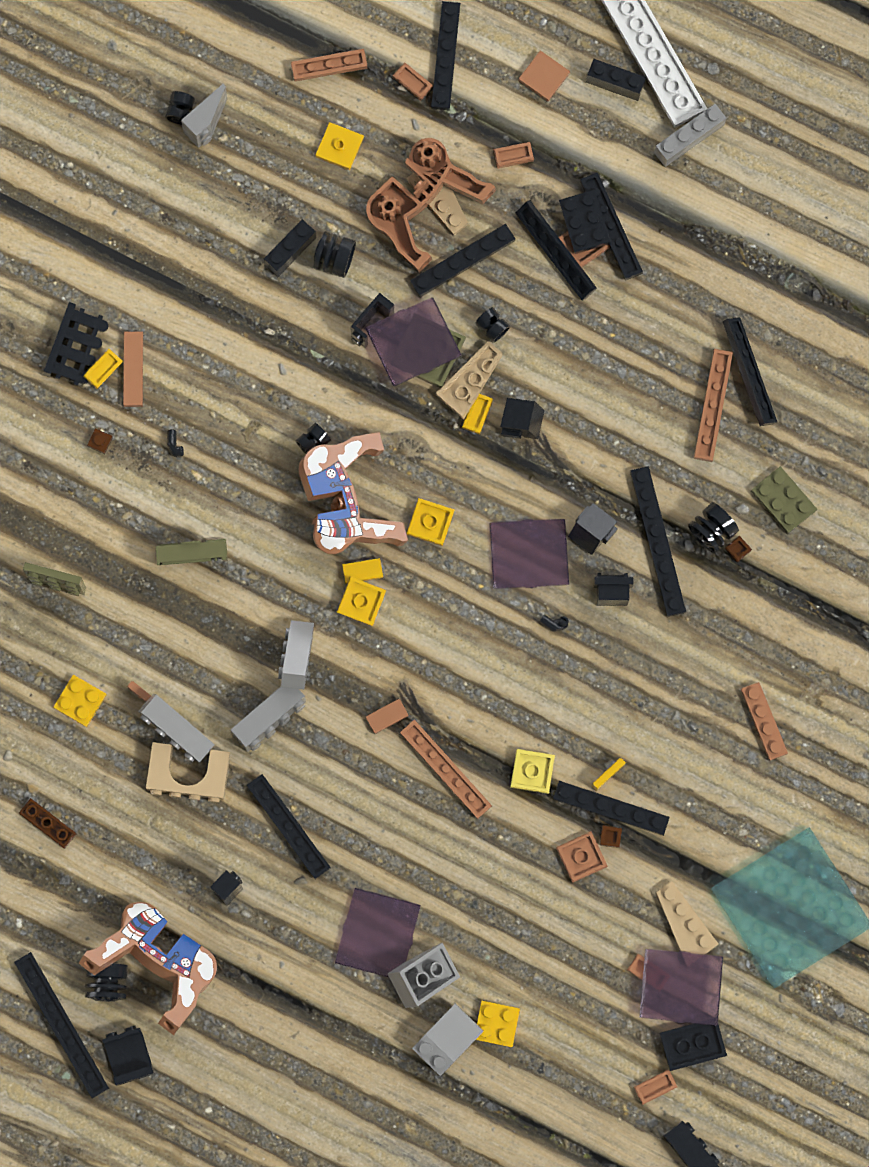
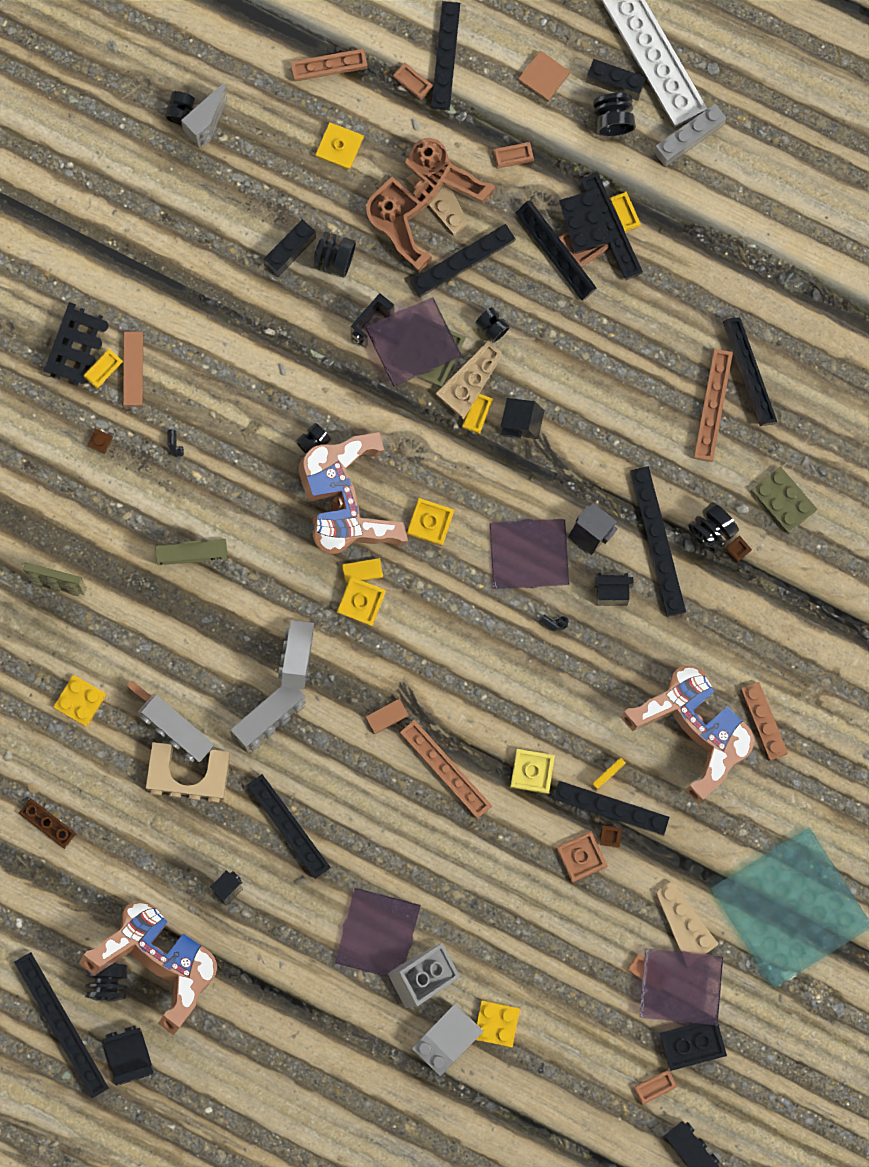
(614, 114): none -> black wheel
(625, 212): none -> yellow tile
(724, 737): none -> animal

